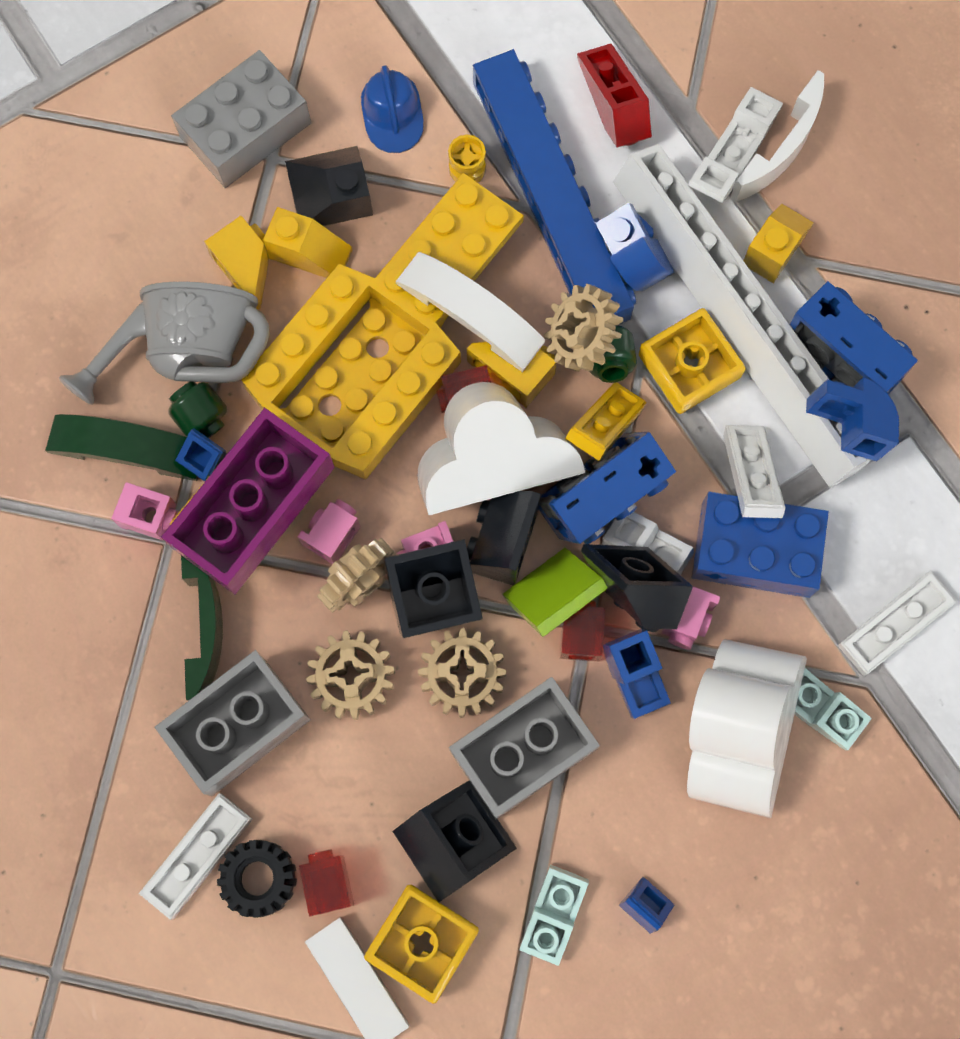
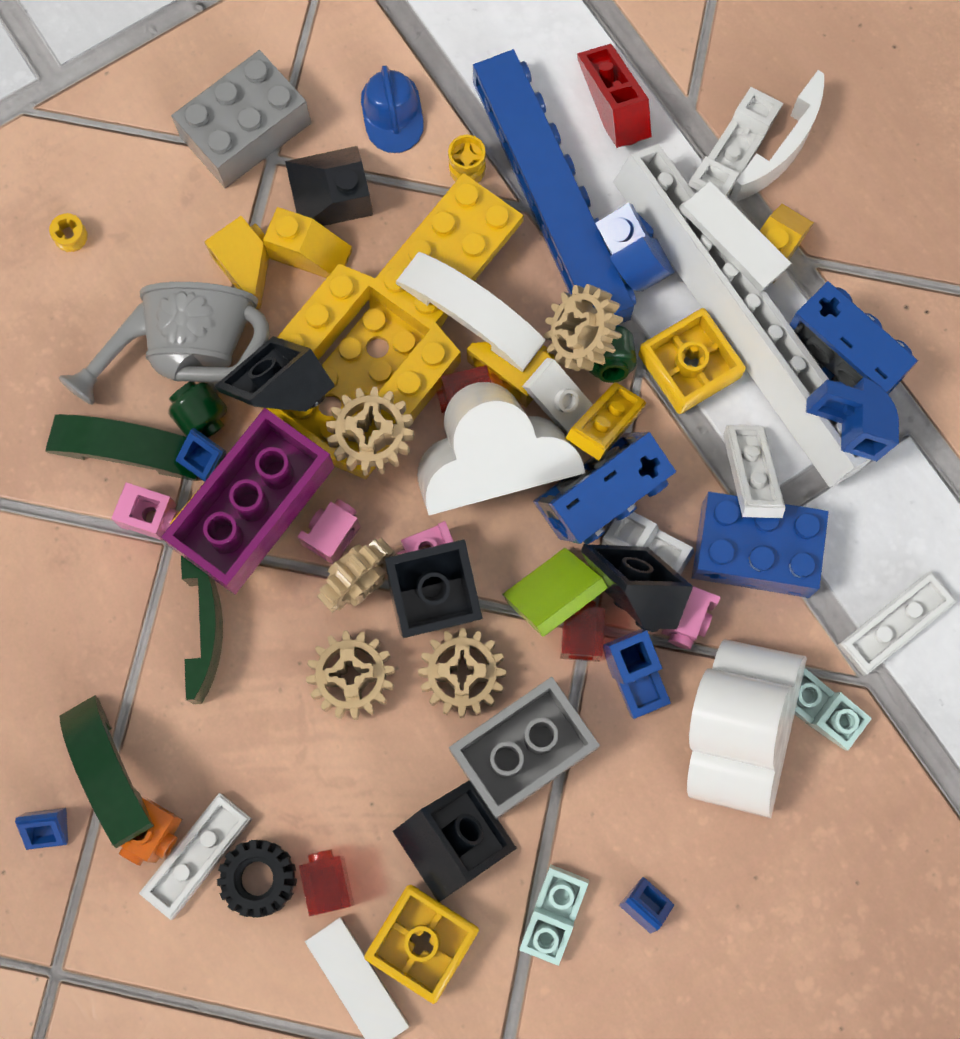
(43, 828): none -> blue slope
(56, 232): none -> yellow bush
(103, 773): none -> dark green slope
(158, 840): none -> orange brick
(232, 723): light grey brick -> none
(278, 378): none -> black slope
(354, 429): none -> tan gear
(503, 535): black slope -> none
(557, 395): none -> white plate
(735, 236): none -> white tile

